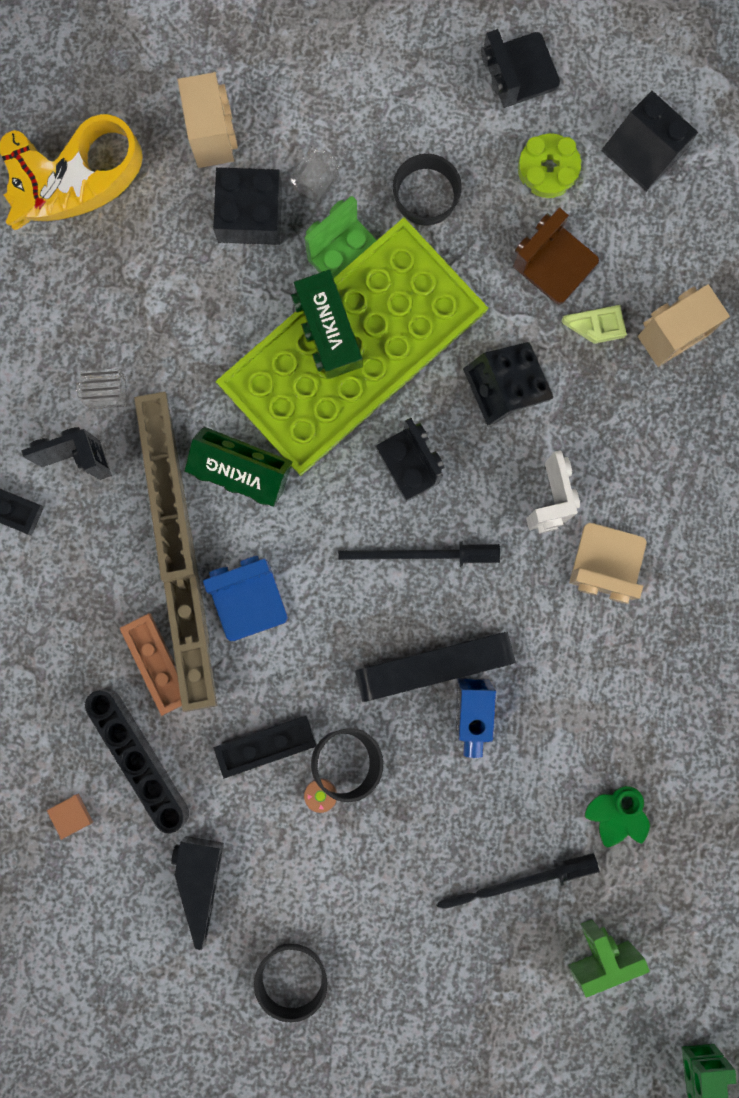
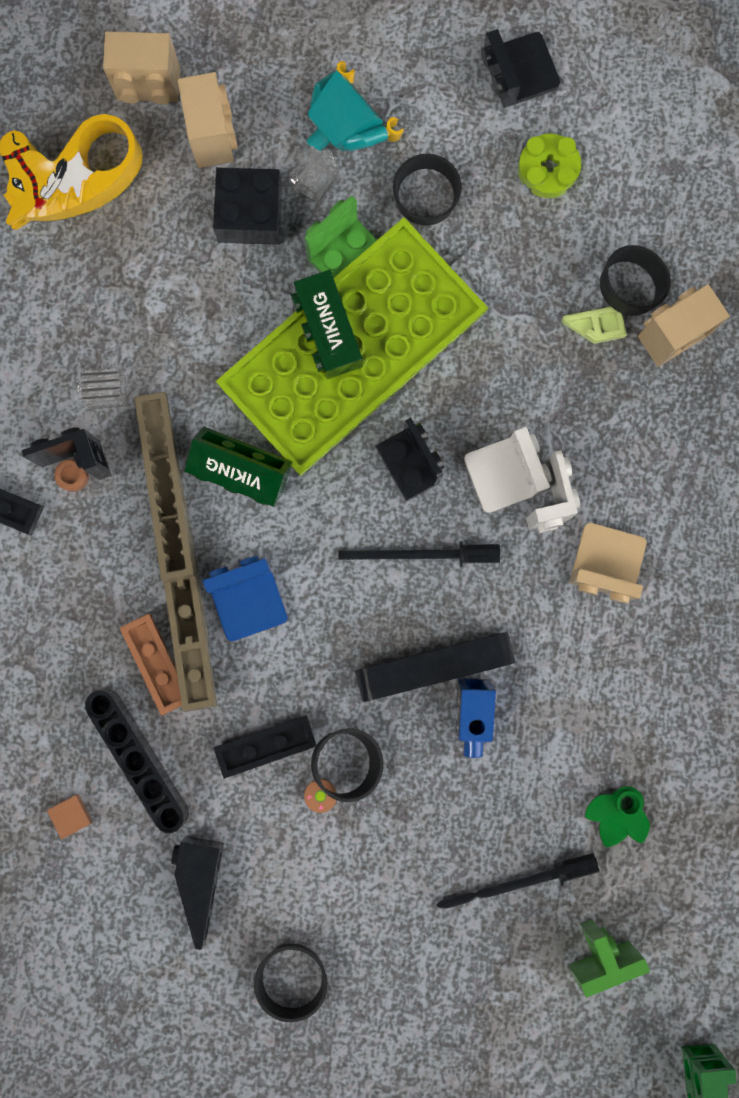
(70, 477): none -> nougat tile
(142, 67): none -> tan brick
(345, 115): none -> teal torso
(507, 381): black bracket -> none
(508, 471): none -> white bracket
(554, 258): reddish brown bracket -> none
(647, 260): none -> black tyre
(649, 141): black slope -> none

